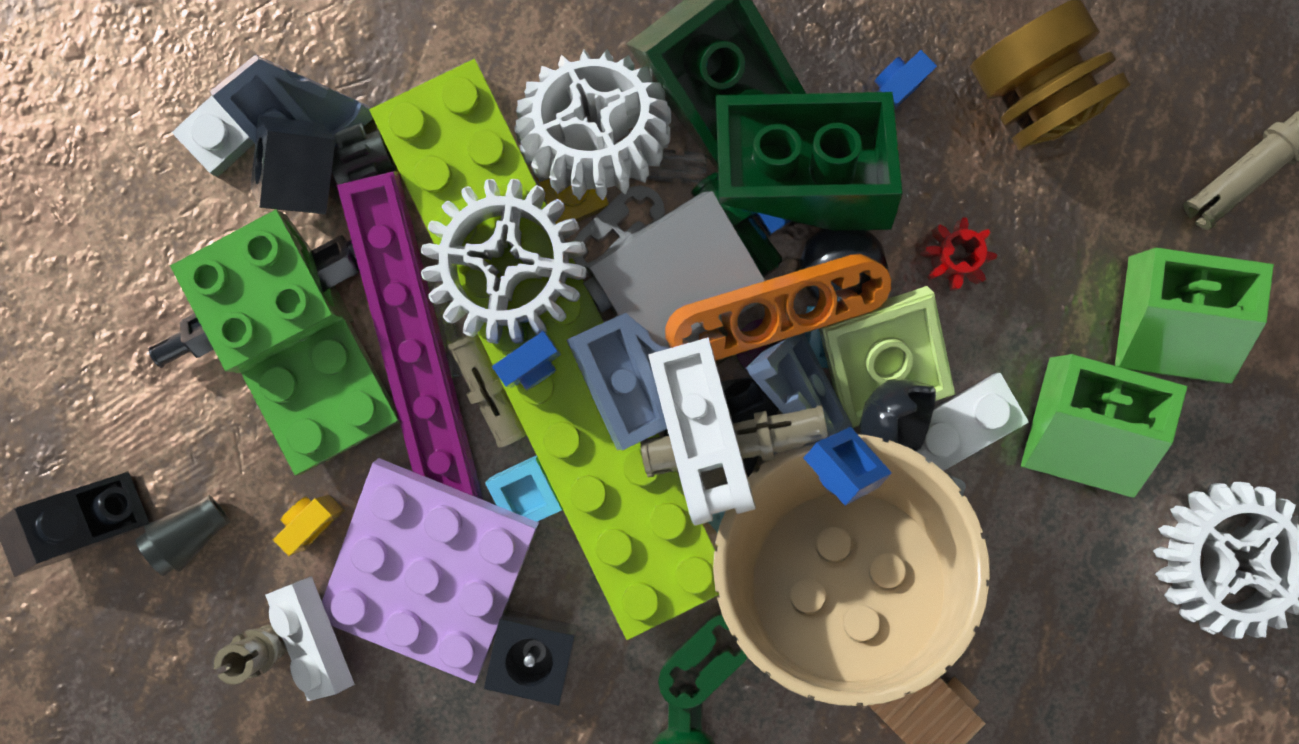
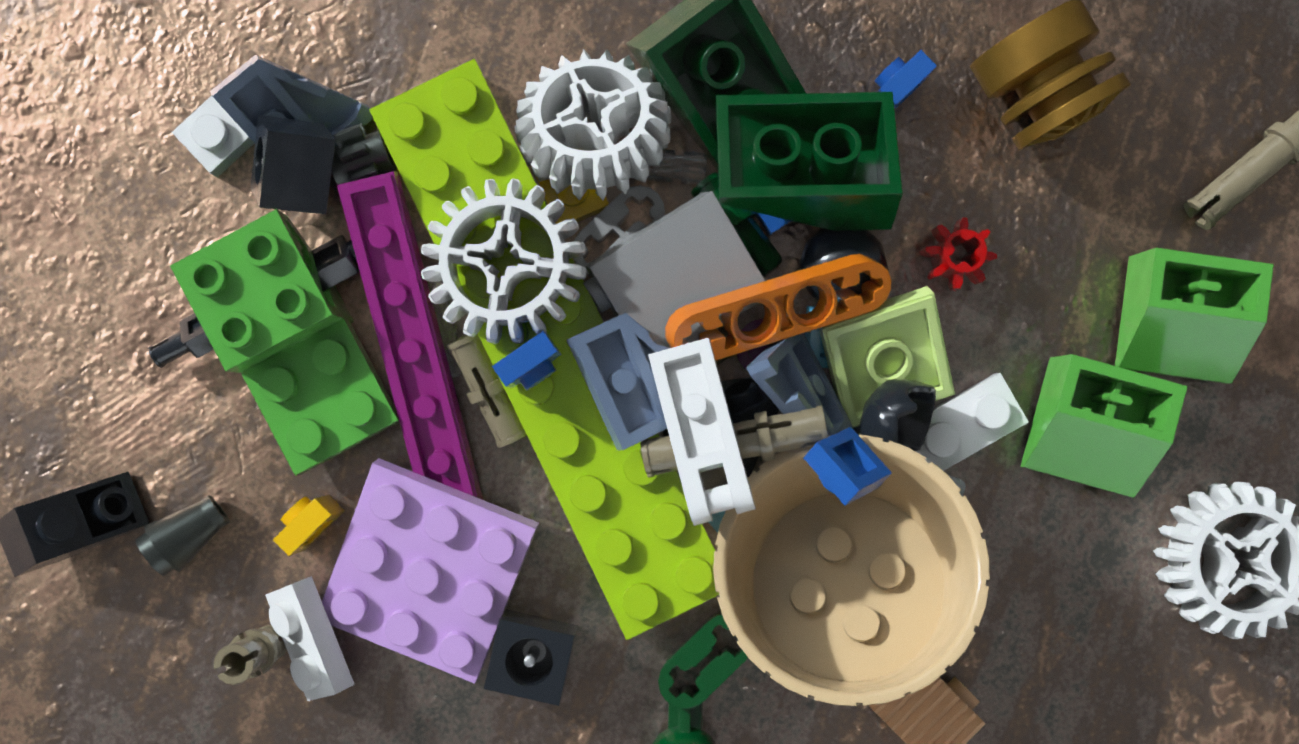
(524, 490): medium azure plate -> none

